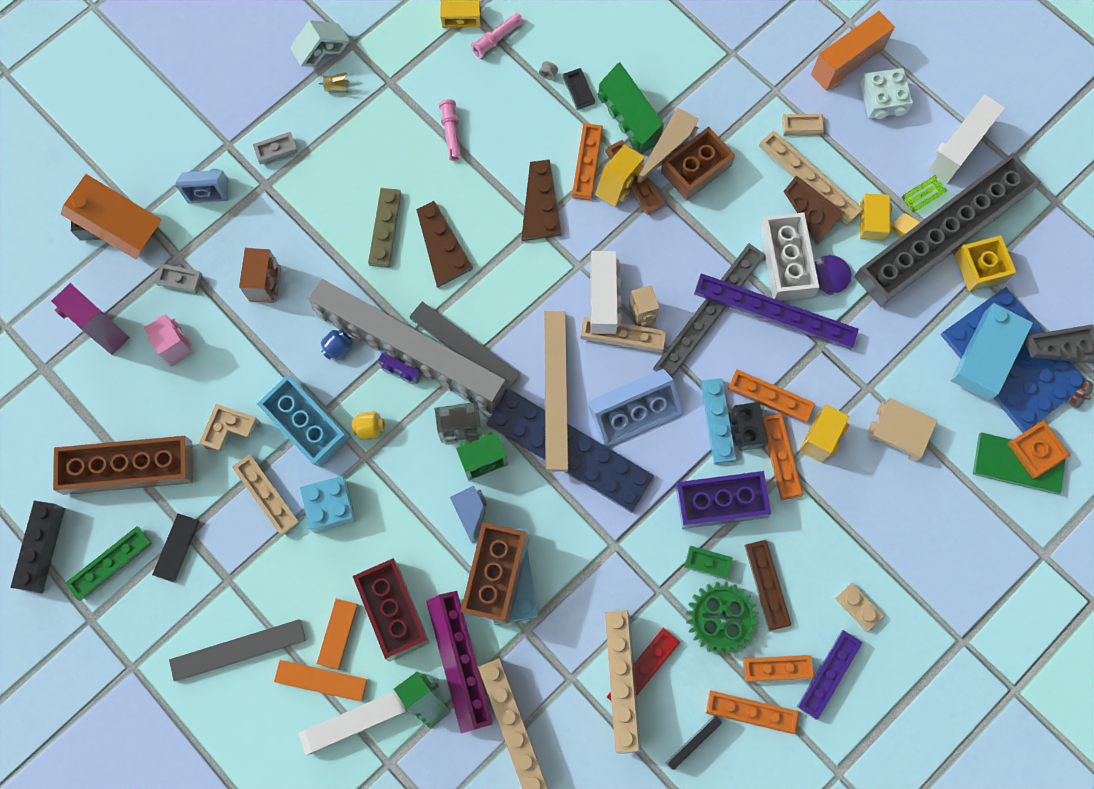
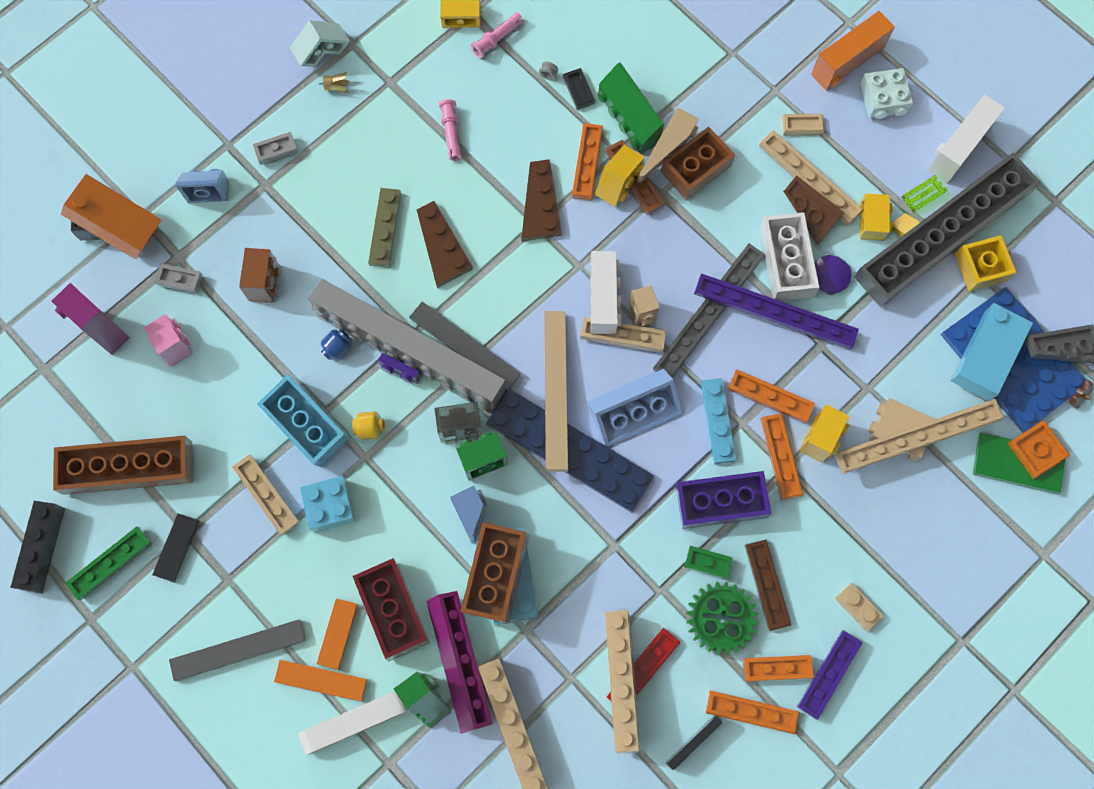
(224, 421): tan panel -> none
(754, 426): black brick -> none
(919, 436): none -> tan tile

